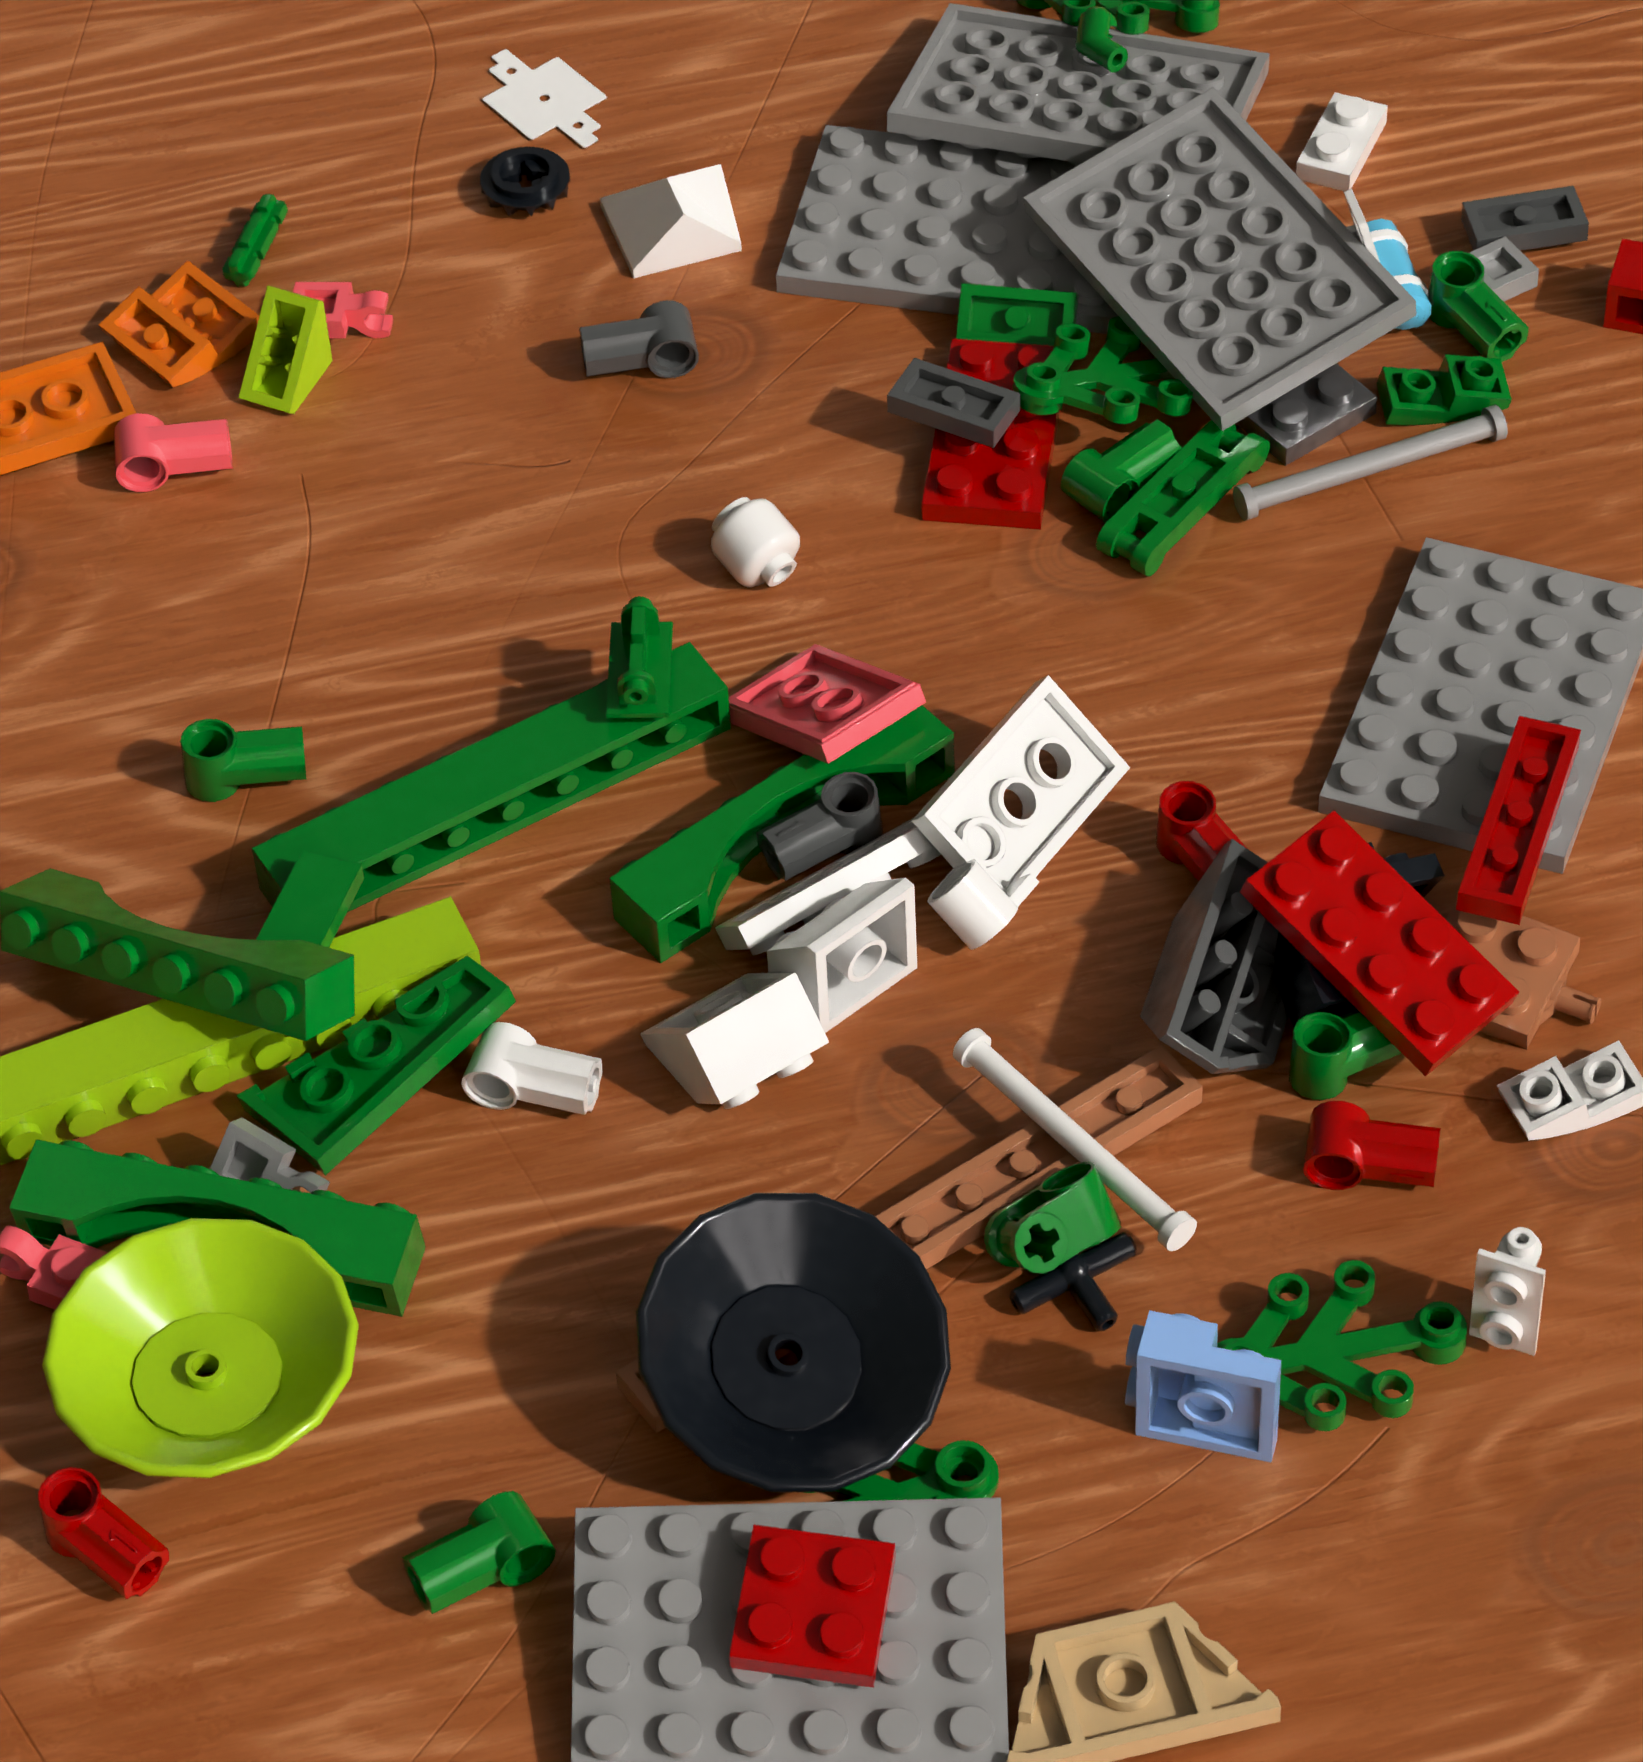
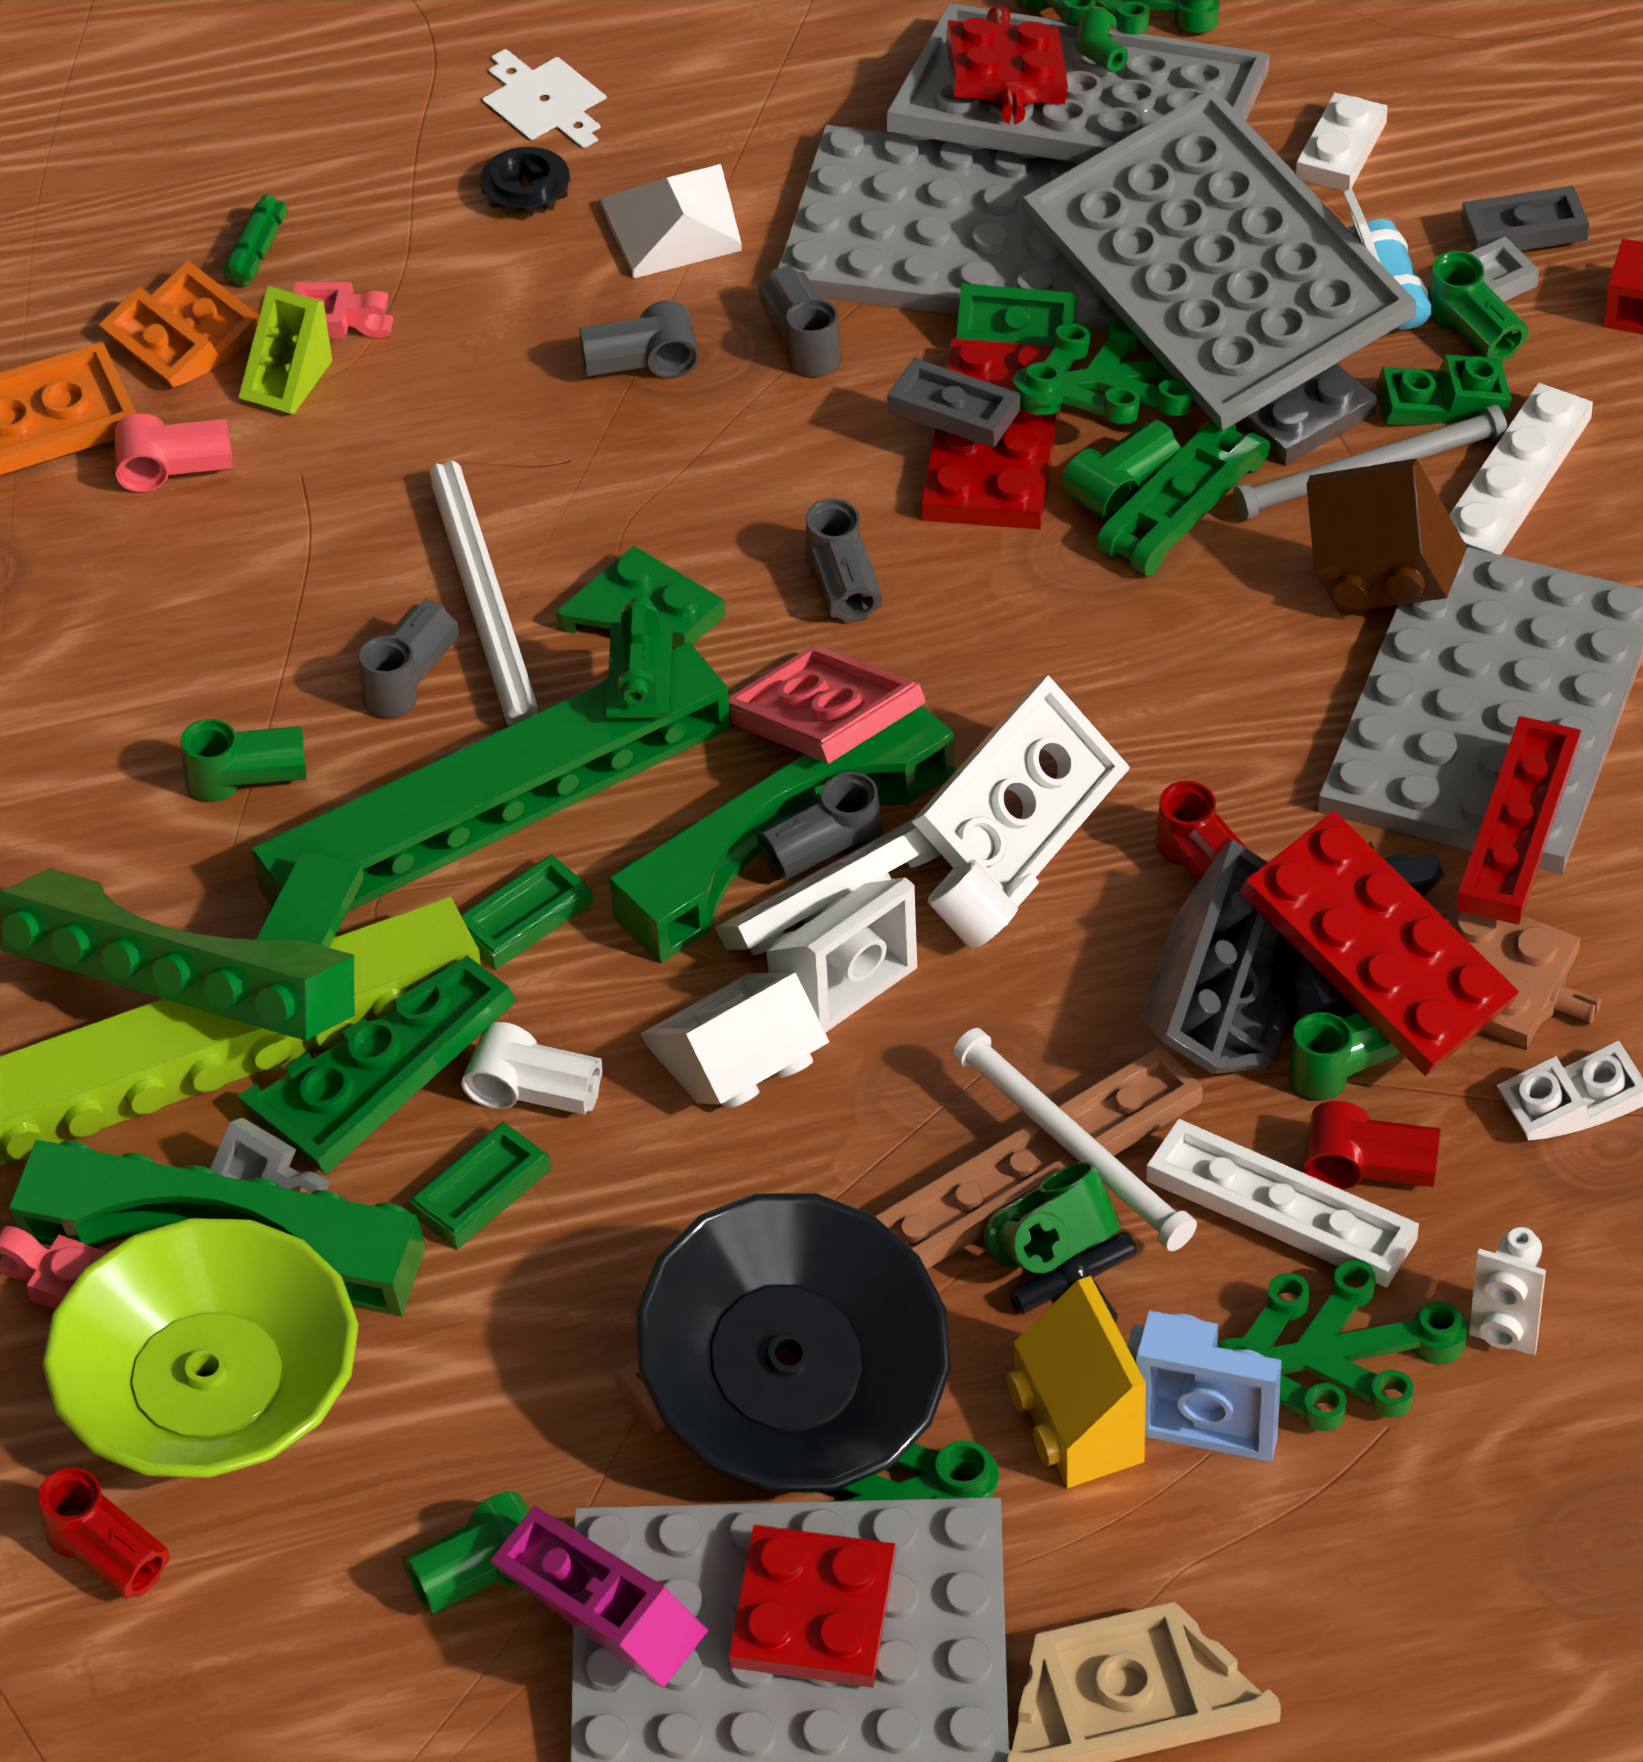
(398, 662): none -> dark grey piece
(480, 1185): none -> green tile
(483, 593): none -> white axle
(526, 910): none -> green tile
(600, 1595): none -> dark pink slope
(638, 574): none -> green wing
(755, 542): white head -> none
(803, 320): none -> dark grey piece
(840, 560): none -> dark grey piece
(1006, 62): none -> red plate
(1080, 1388): none -> yellow slope
(1281, 1201): none -> white plate
(1382, 536): none -> reddish brown slope
(1520, 468): none -> white plate

